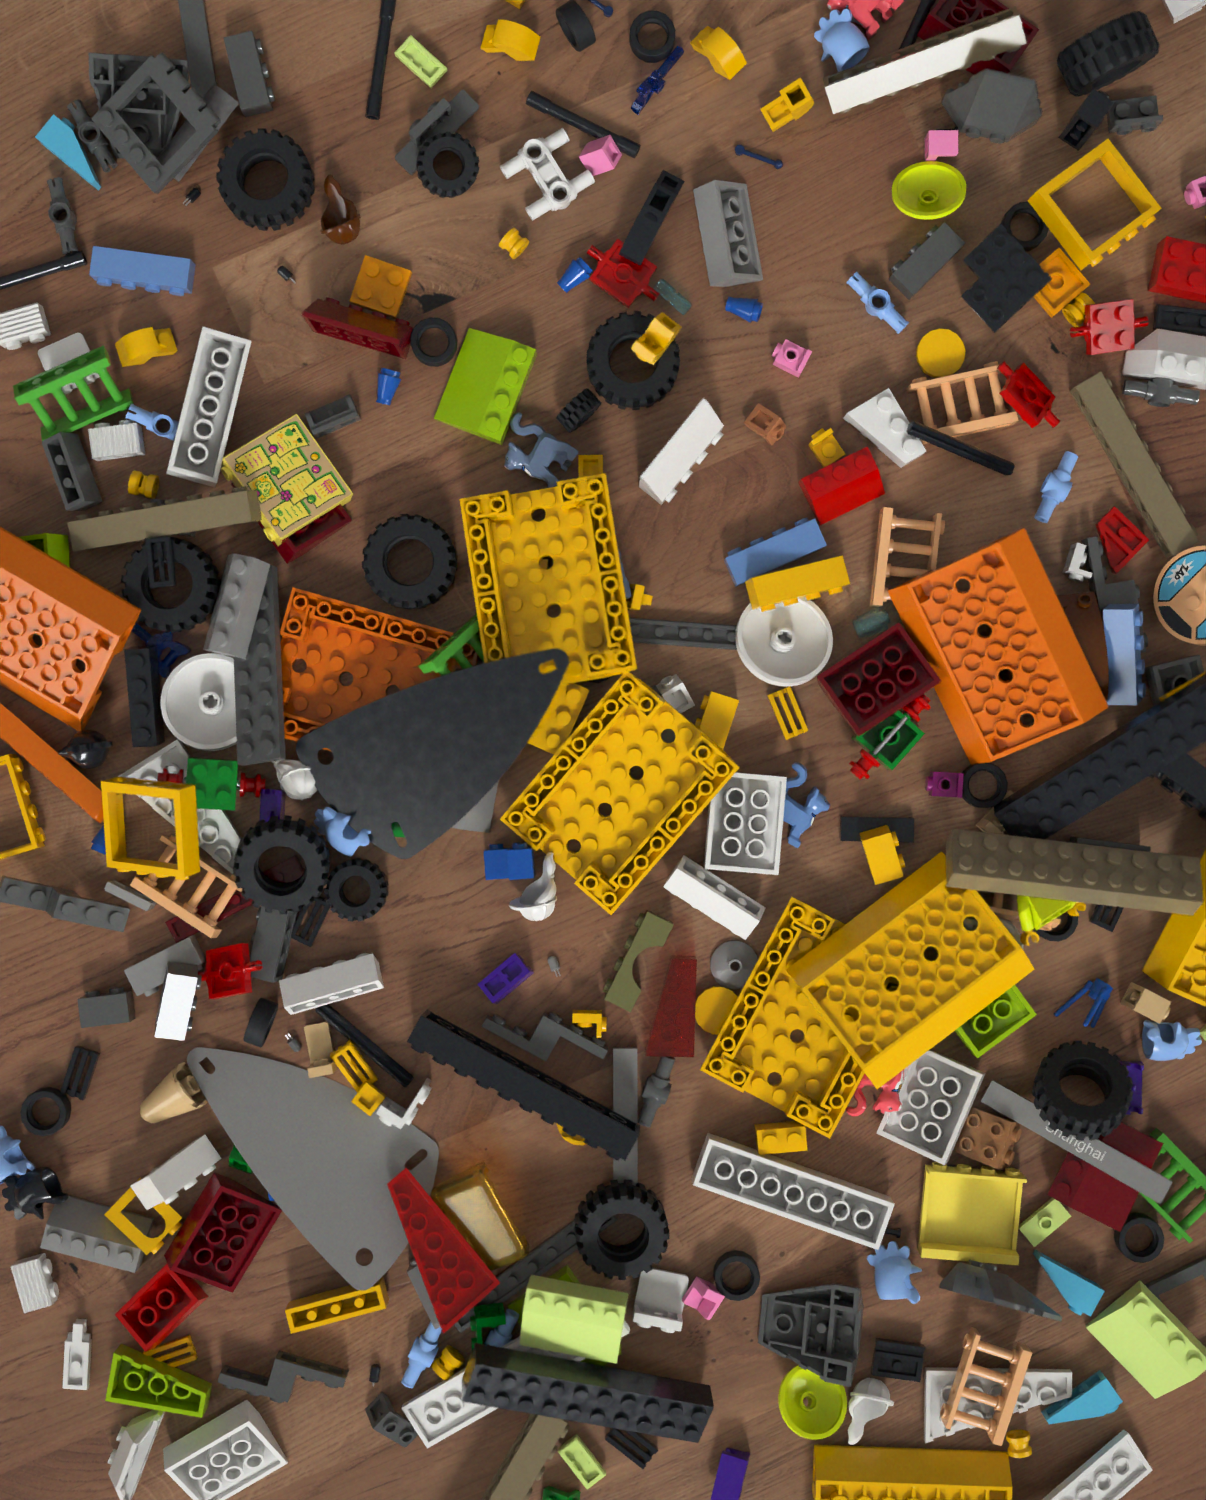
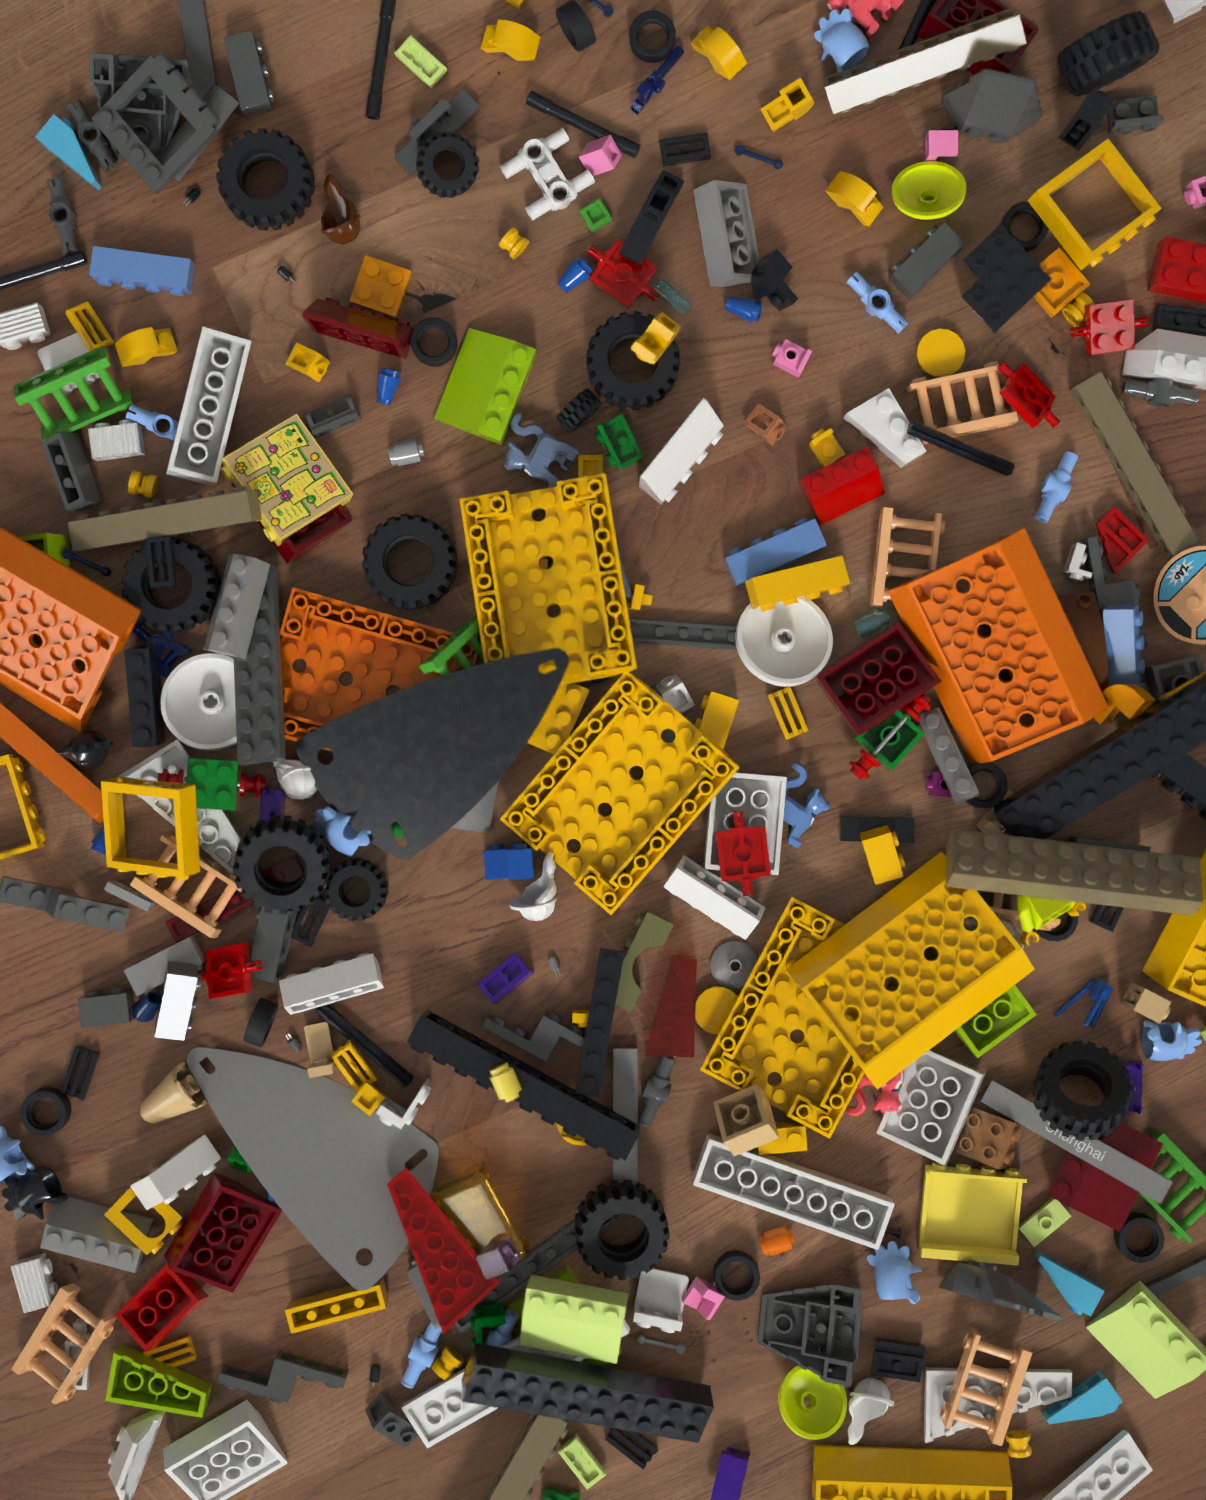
(42, 1340): none -> light nougat fence
(67, 553): none -> dark blue hinge
(70, 313): none -> yellow tile
(146, 1008): none -> dark blue cone
(307, 362): none -> yellow bracket
(405, 452): none -> light grey brick
(497, 1258): none -> brick
(505, 1082): none -> light yellow brick
(595, 215): none -> bright green tile
(599, 1022): none -> black plate
(619, 442): none -> green bracket
(680, 1348): none -> light grey hinge
(688, 149): none -> black tile
(743, 853): none -> red plate
(745, 1120): none -> tan brick
(768, 280): none -> black brick
(776, 1240): none -> orange brick
(855, 194): none -> yellow brick
(947, 756): none -> light grey plate
(1127, 698): none -> light orange brick

